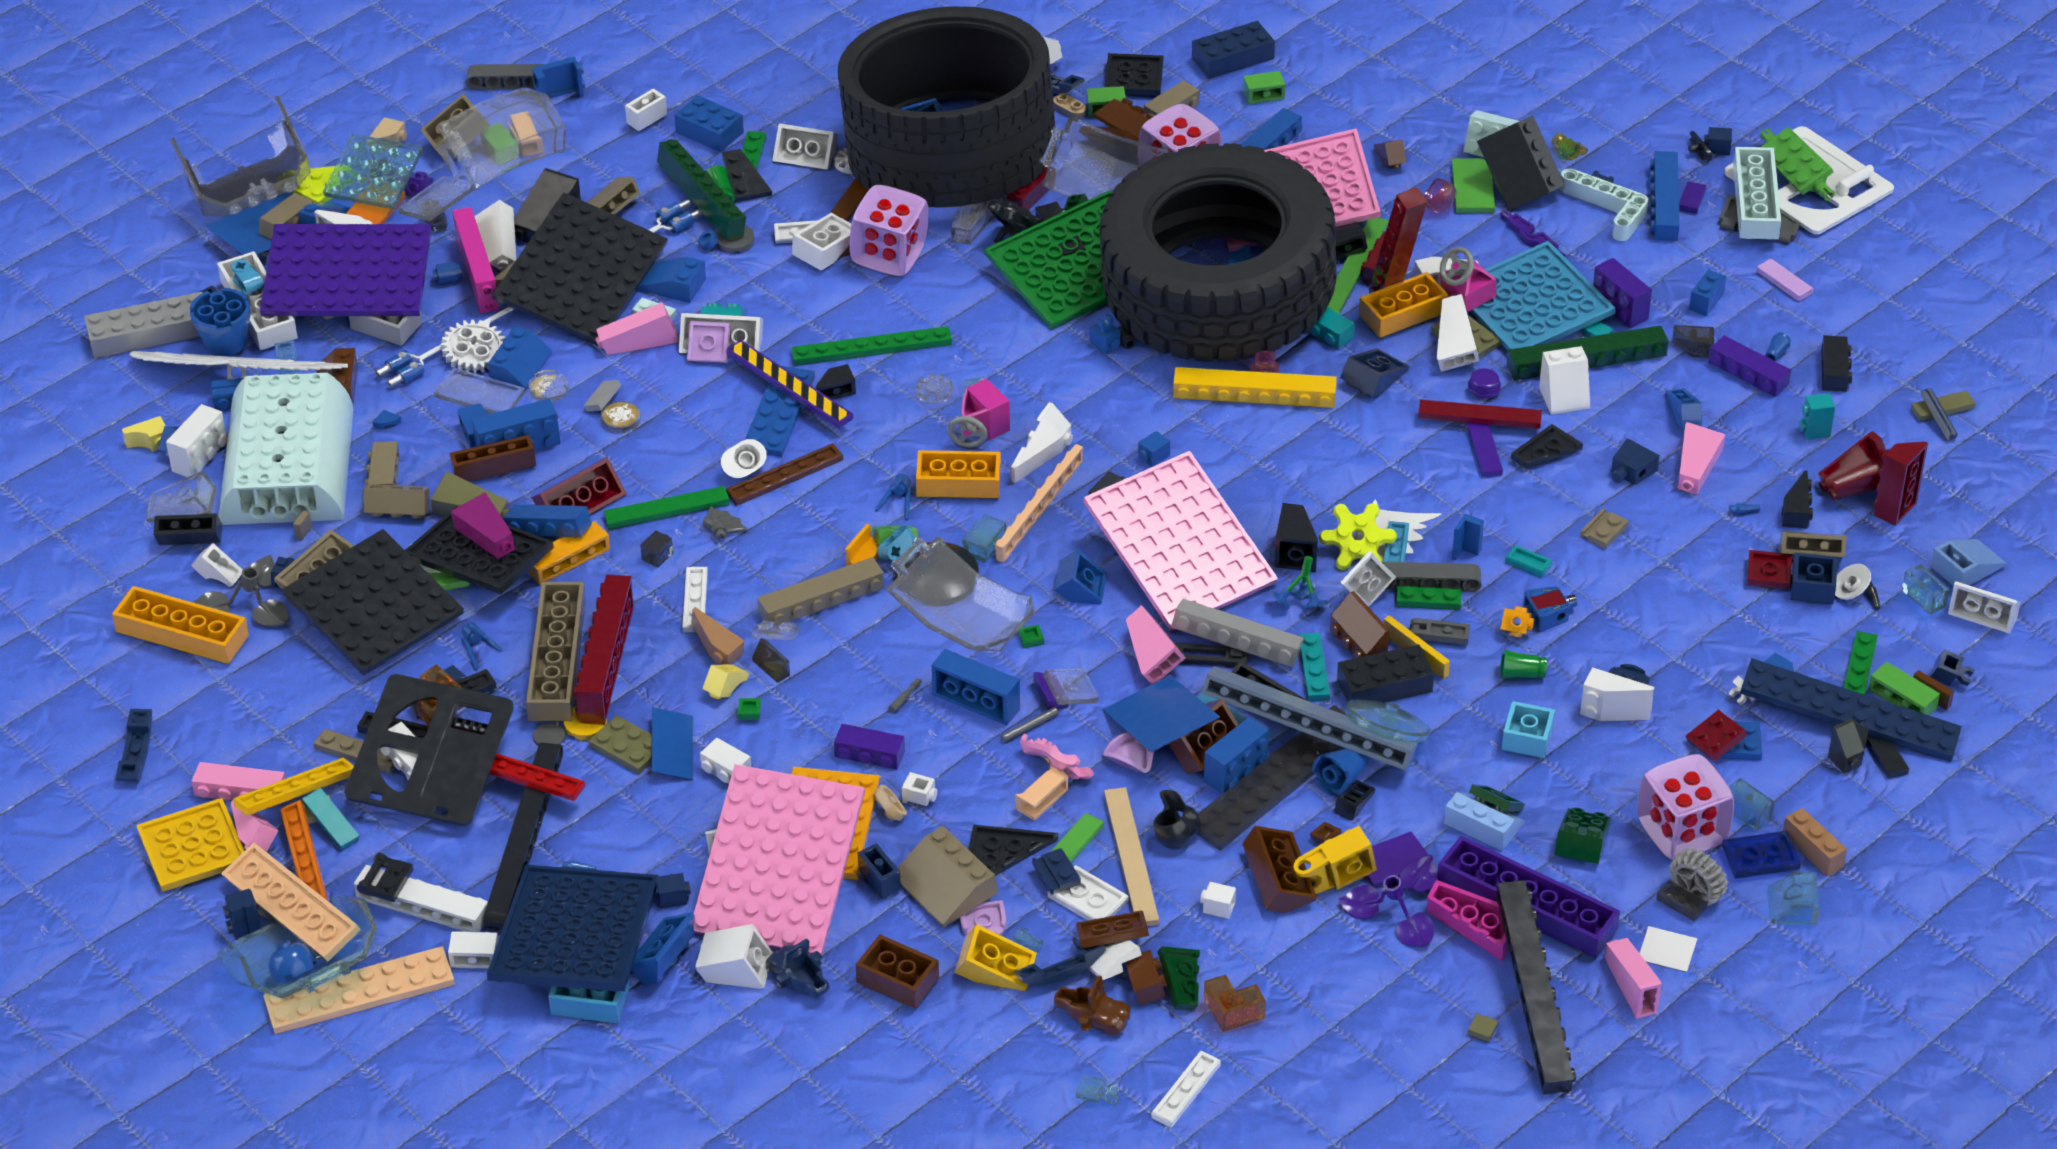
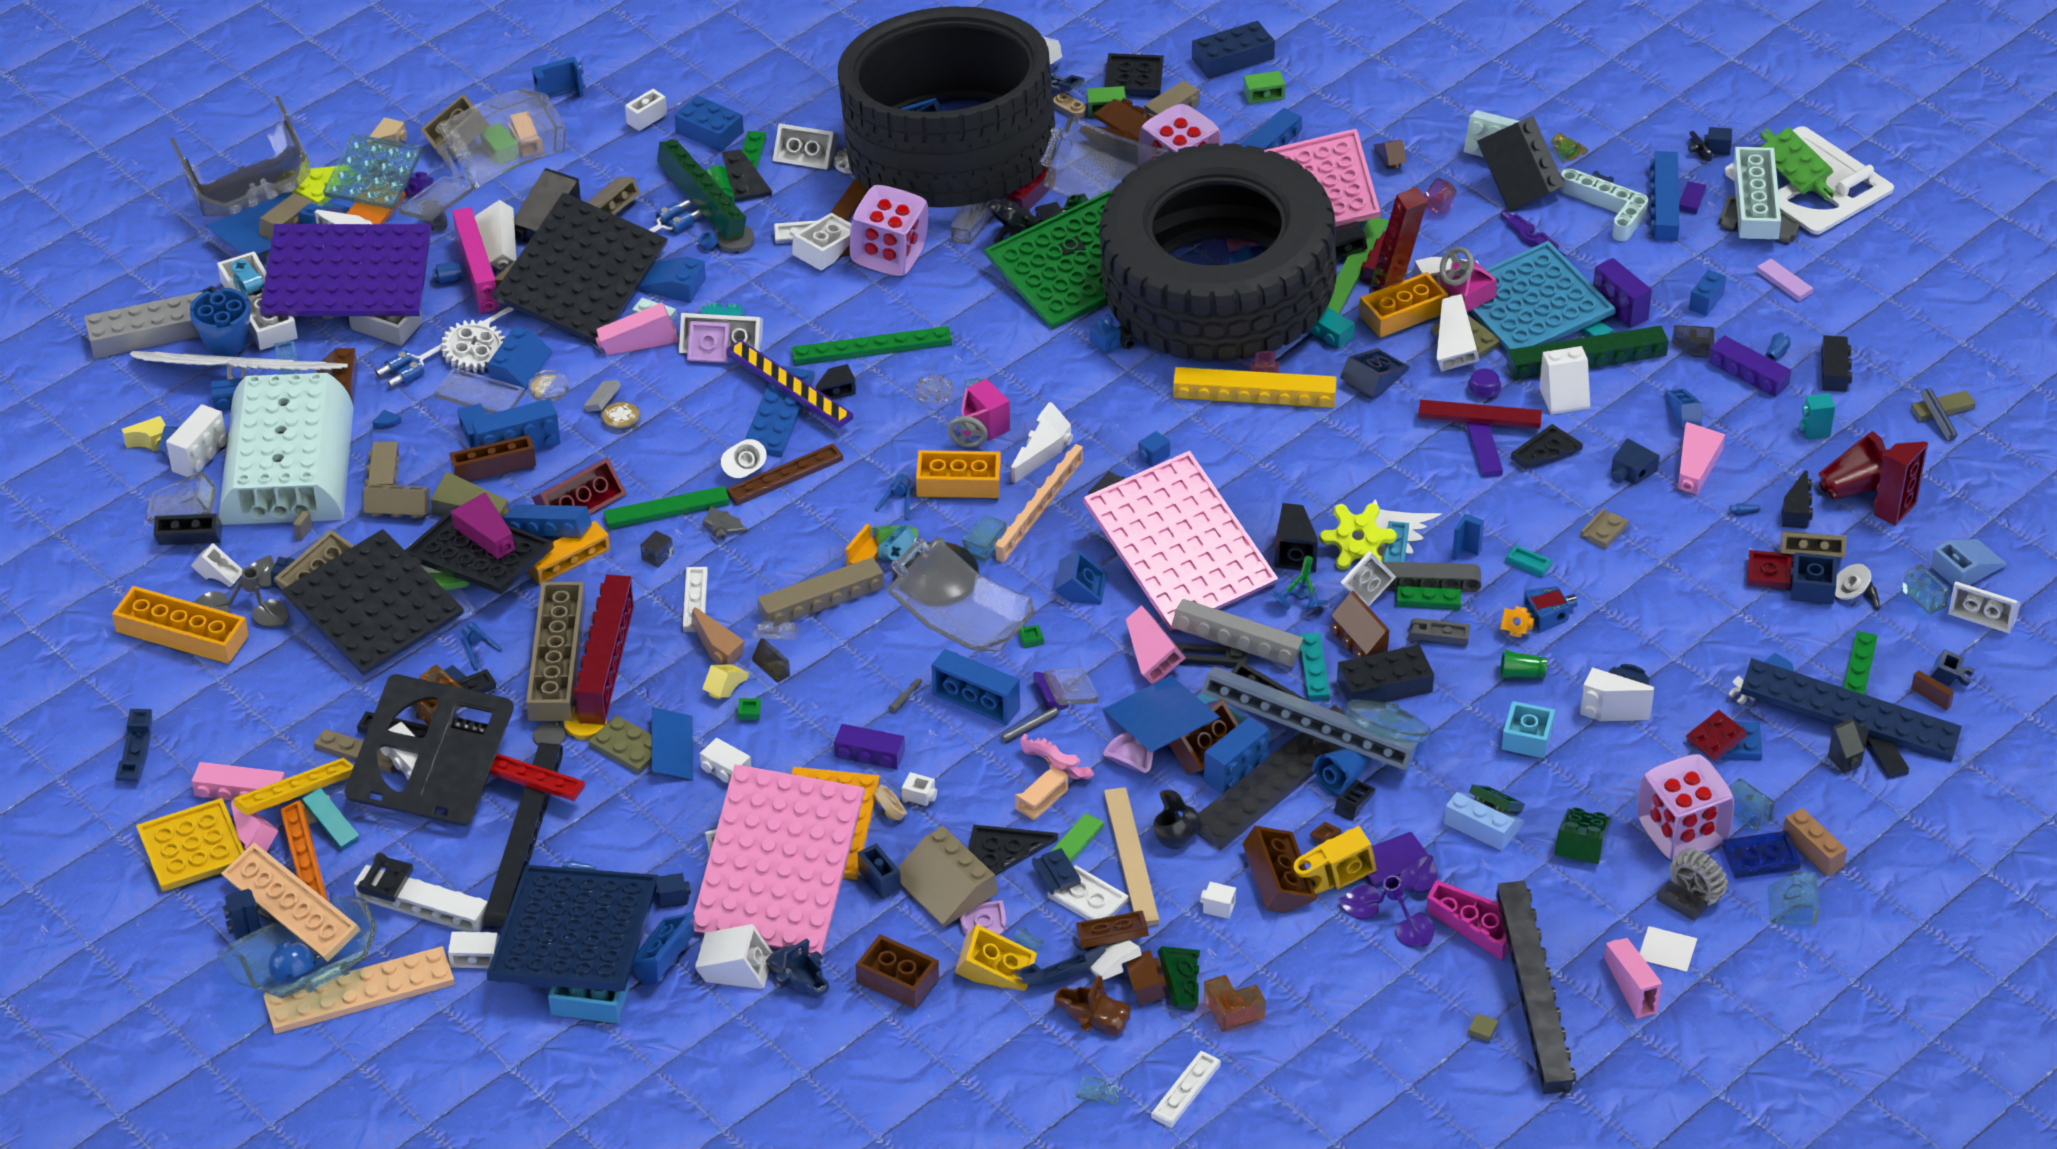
(500, 76): dark grey beam -> none
(1404, 638): yellow tile -> none
(1473, 186): bright green tile -> none
(1559, 908): dark purple brick -> none
(1903, 690): bright green brick -> none

